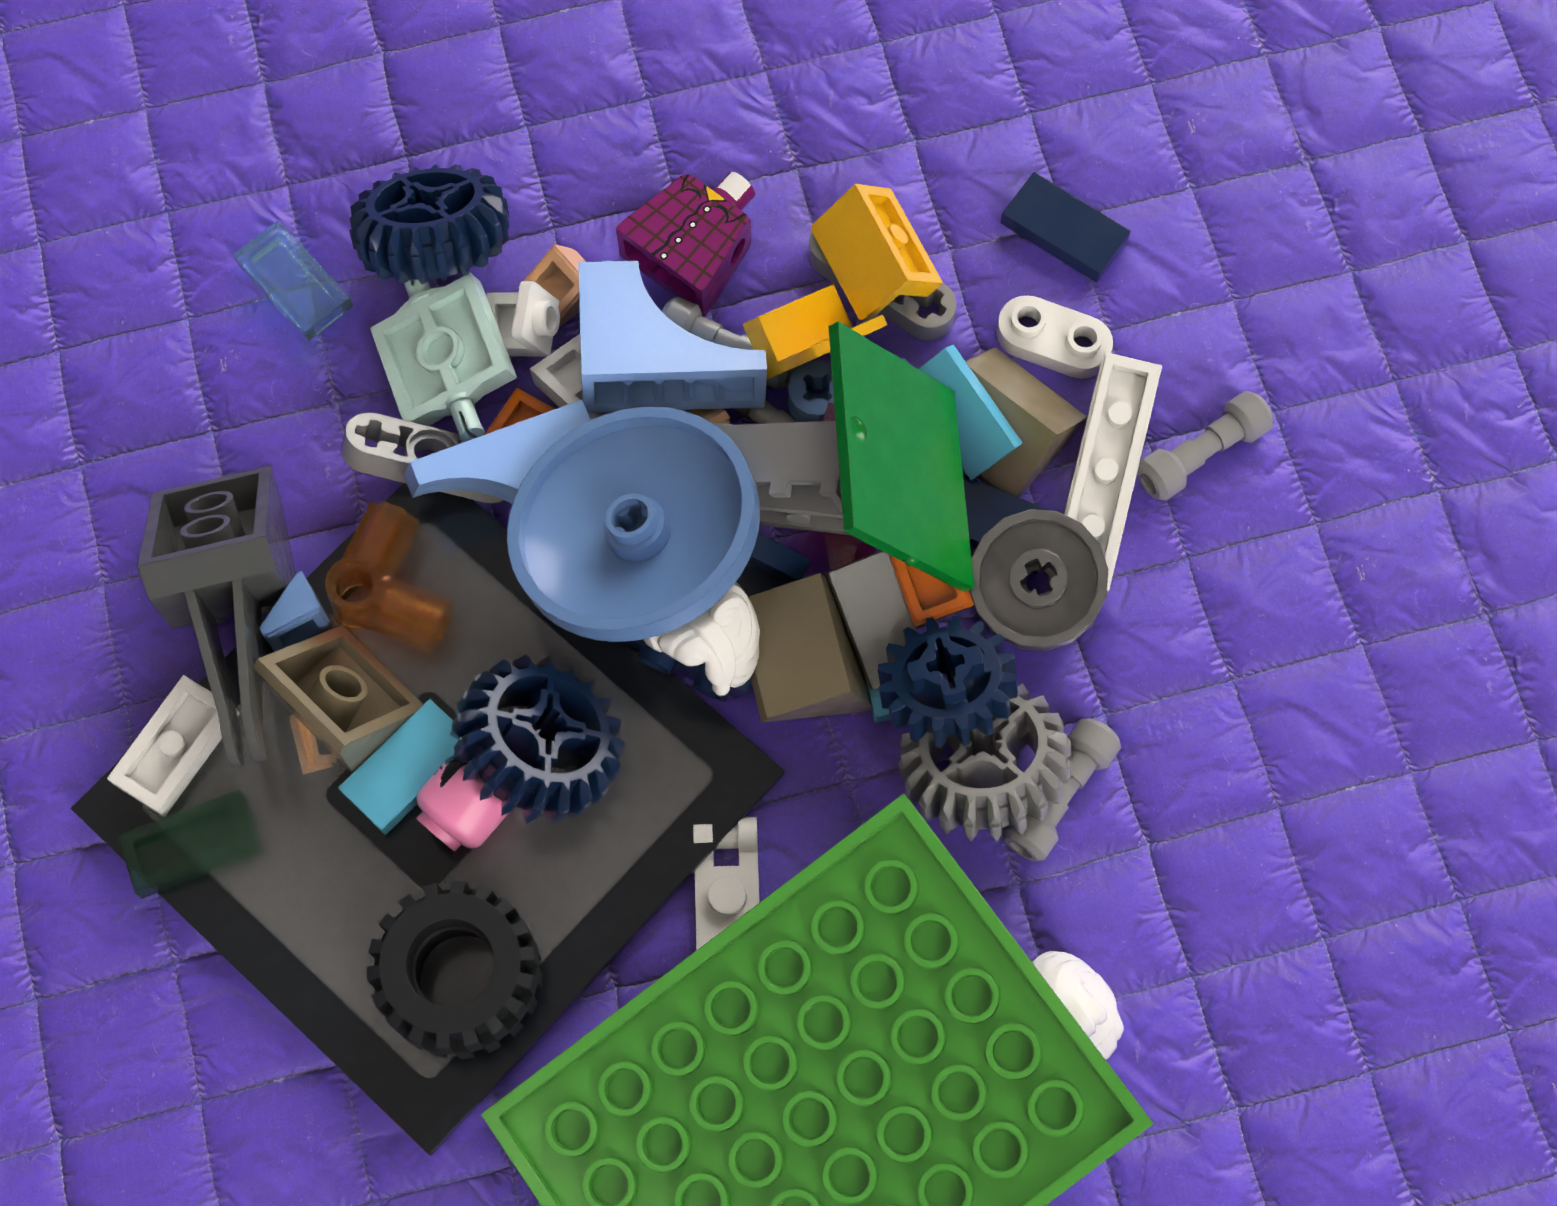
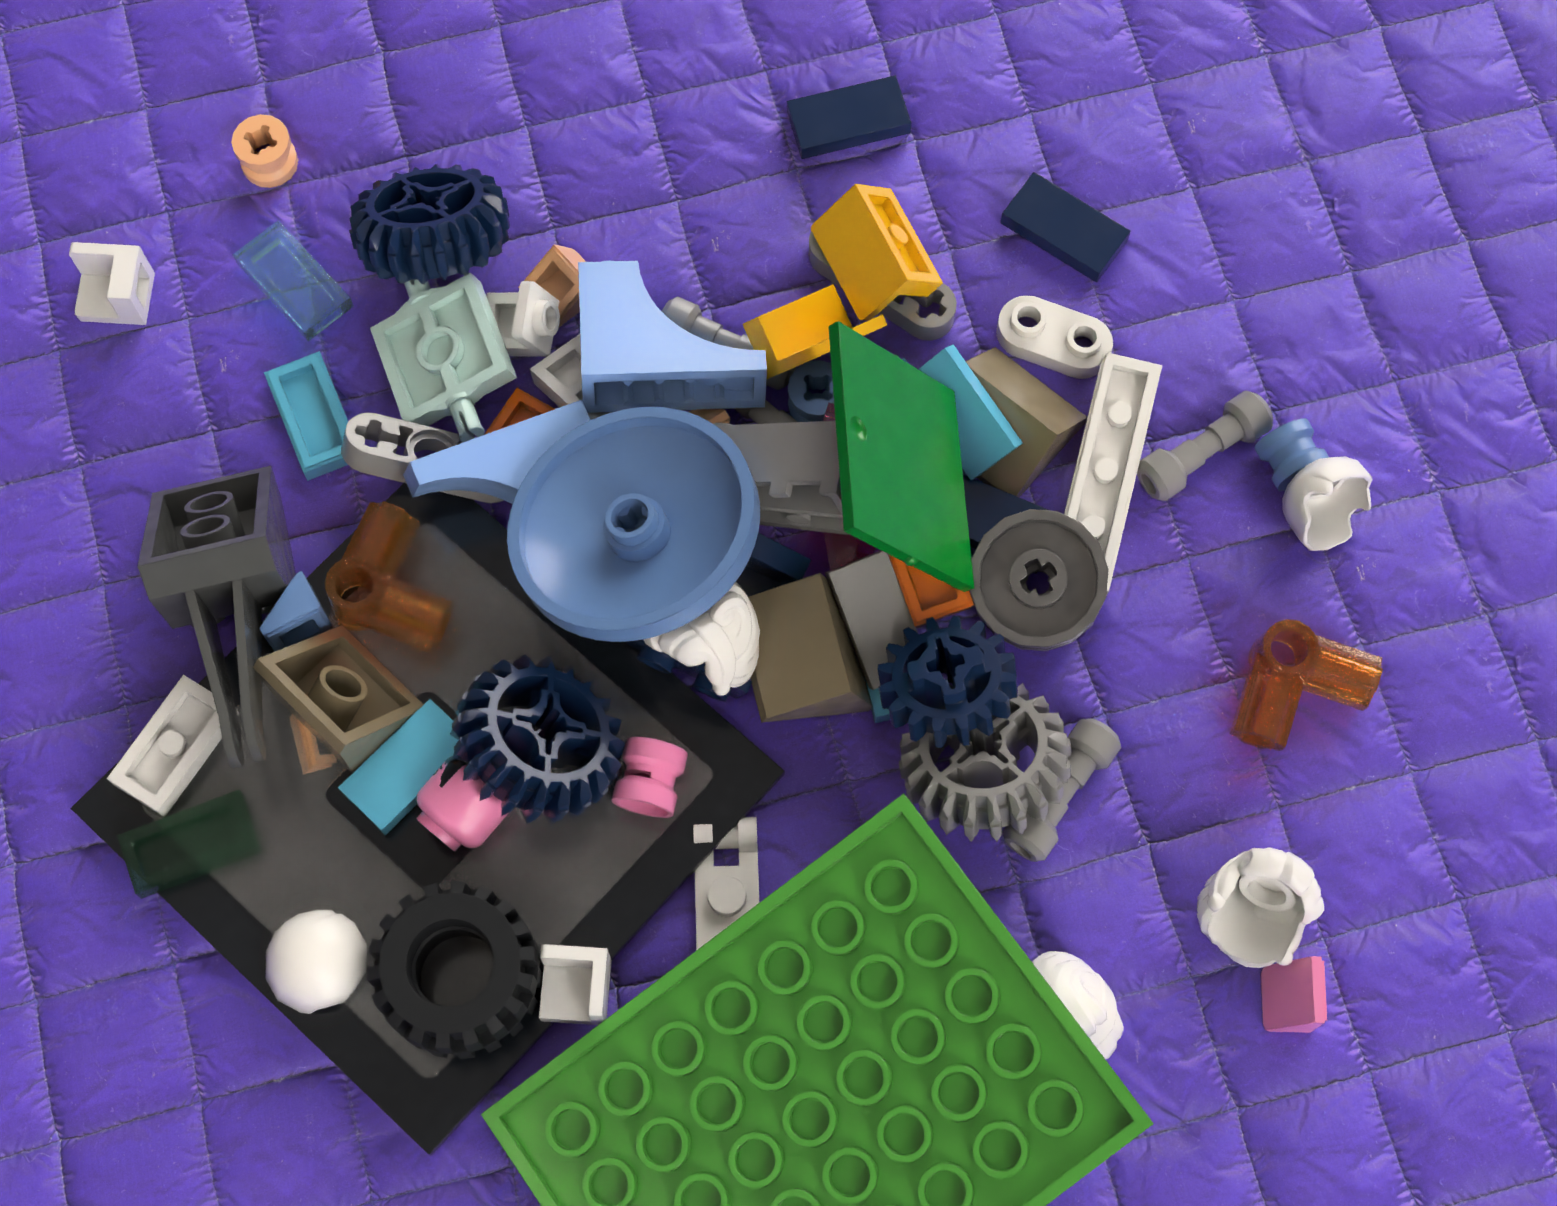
(113, 283): none -> white panel
(274, 163): none -> light nougat wheel
(310, 413): none -> medium azure tile
(315, 960): none -> white hair
(574, 984): none -> white panel
(649, 777): none -> bright pink wheel
(690, 236): magenta torso -> none
(848, 117): none -> dark blue tile
(1259, 906): none -> white hair
(1289, 450): none -> medium blue wheel
(1294, 996): none -> bright pink slope
(1320, 668): none -> clear orange piece
(1324, 498): none -> white hair

